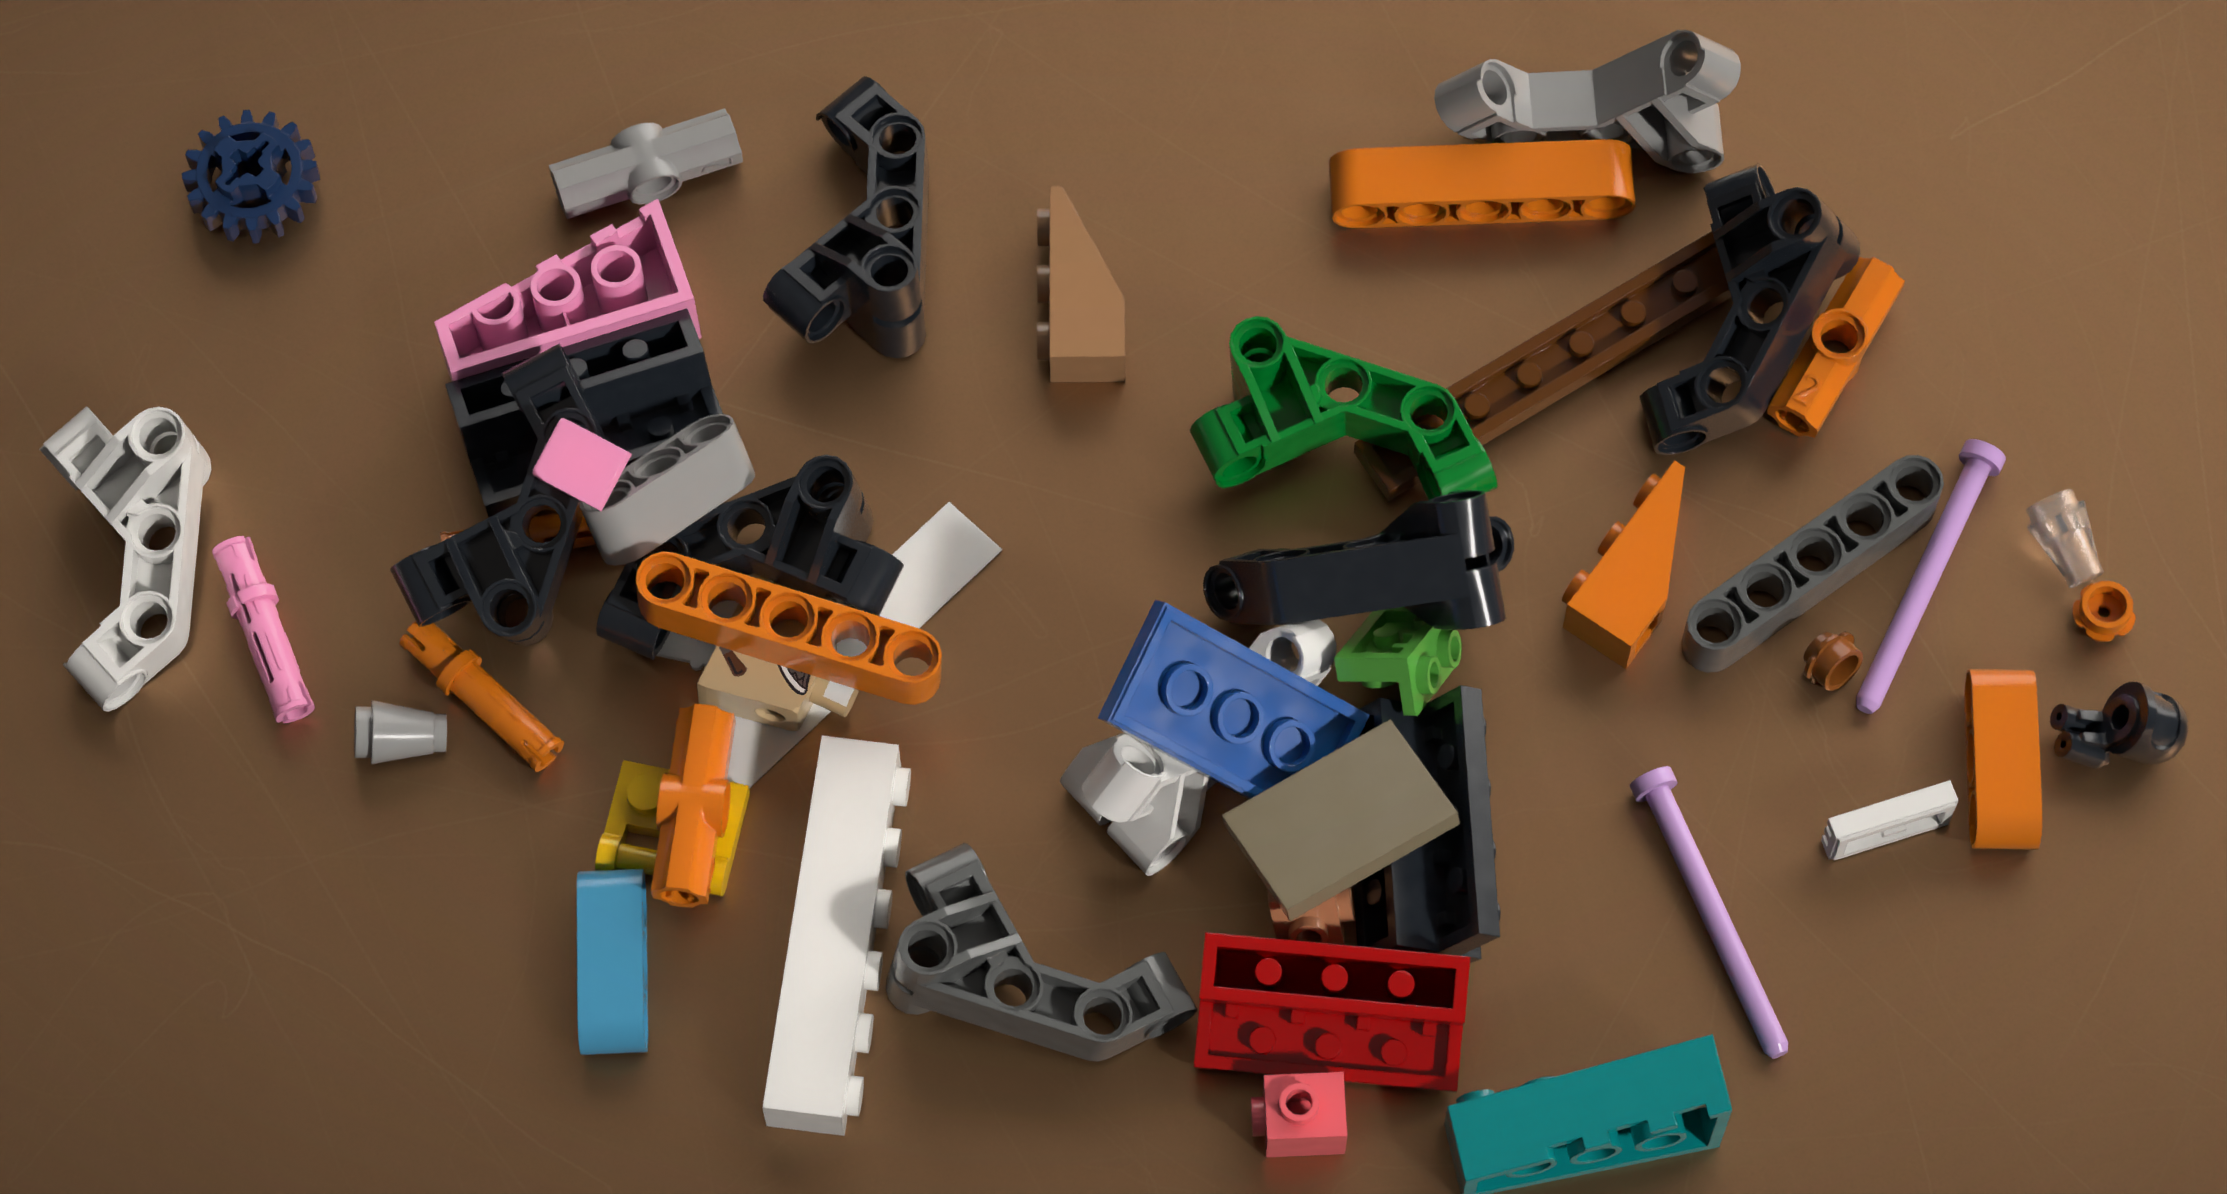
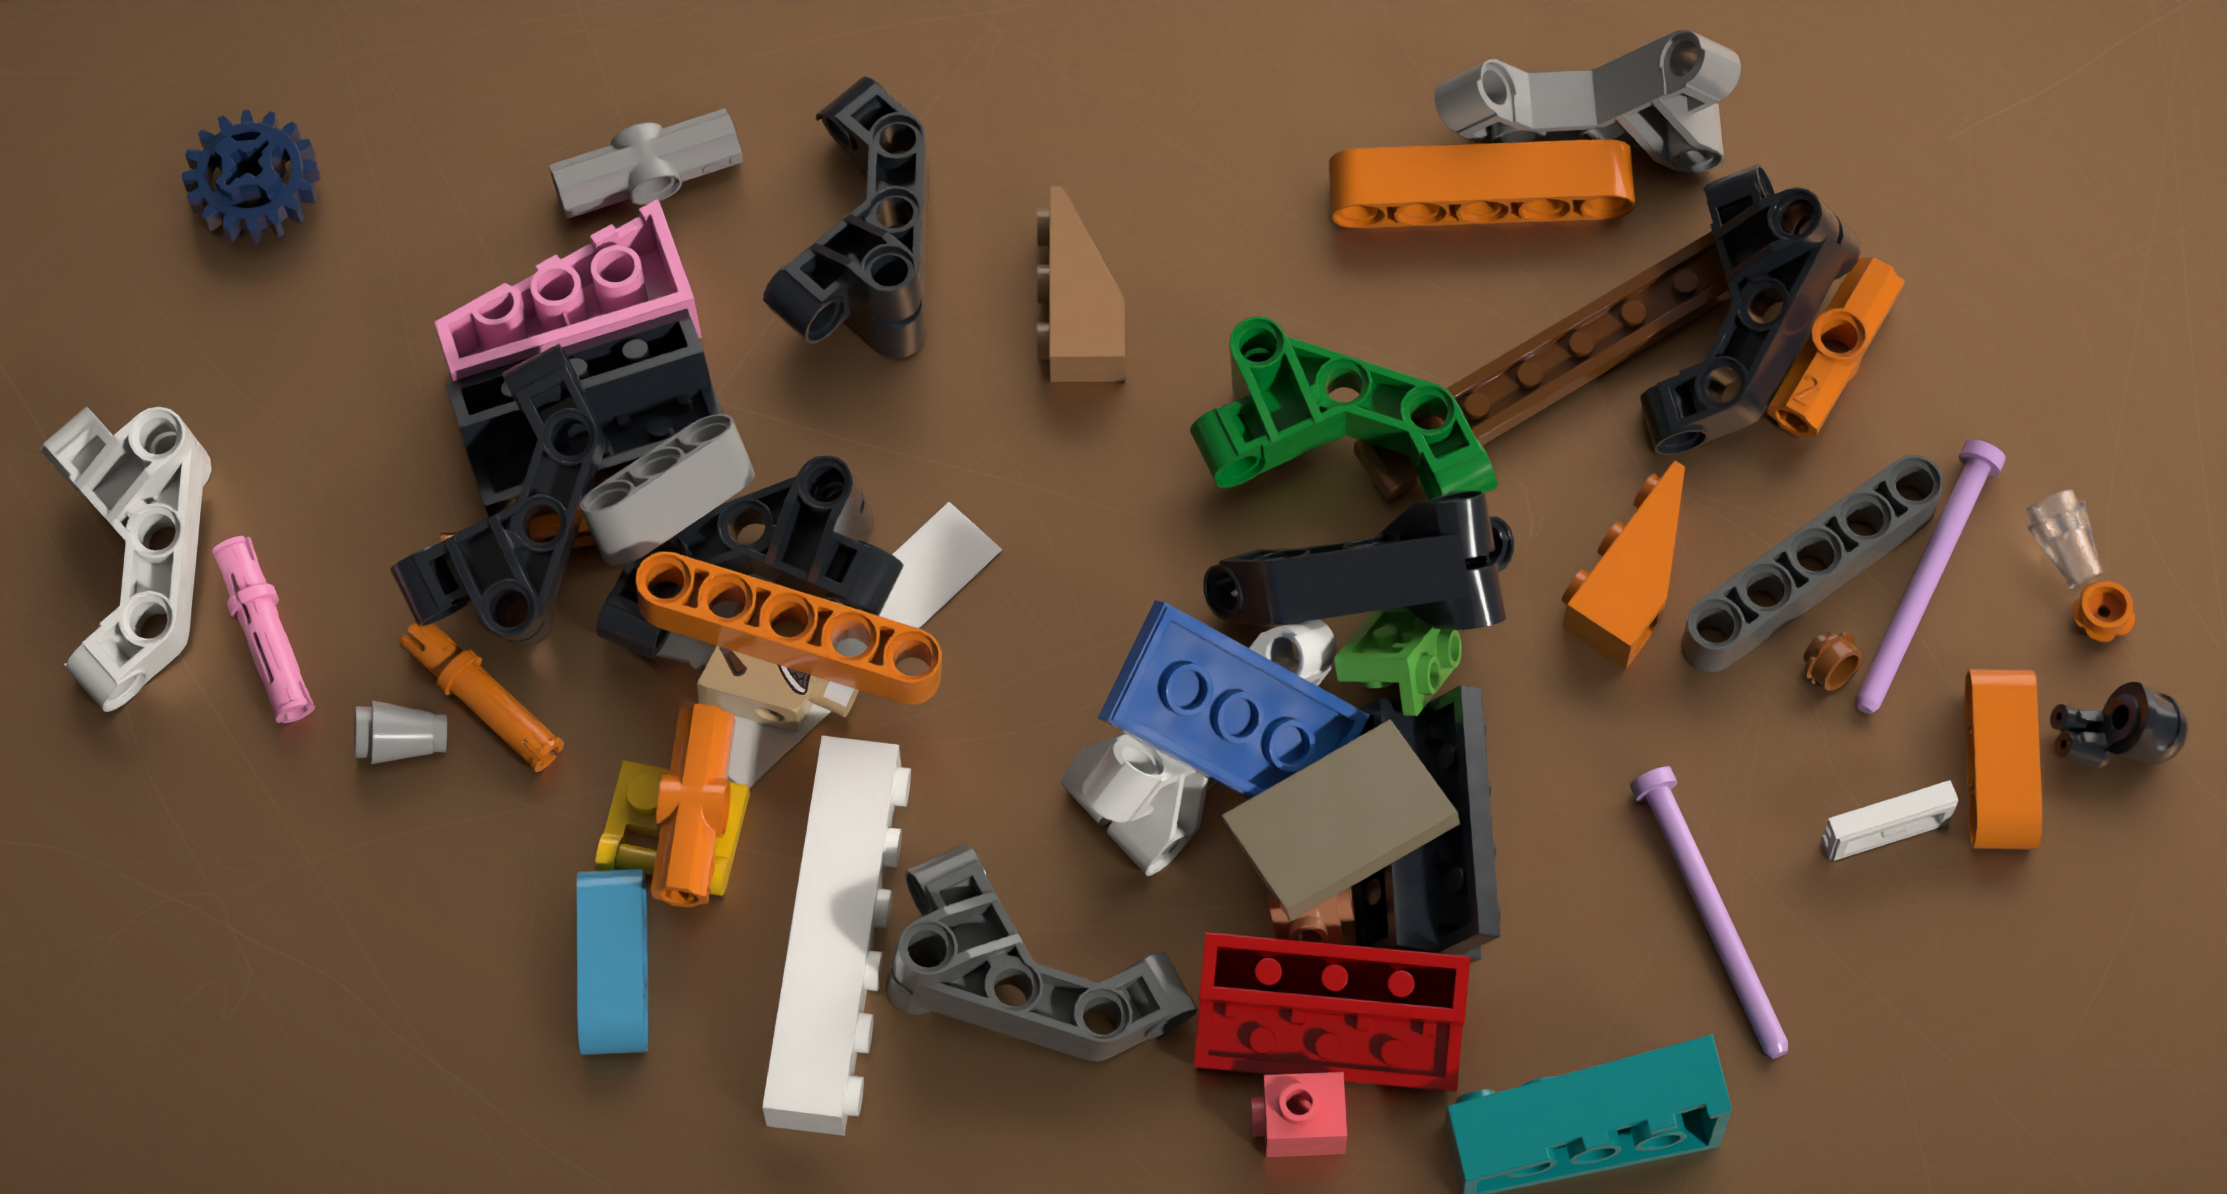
(581, 464): bright pink slope -> none

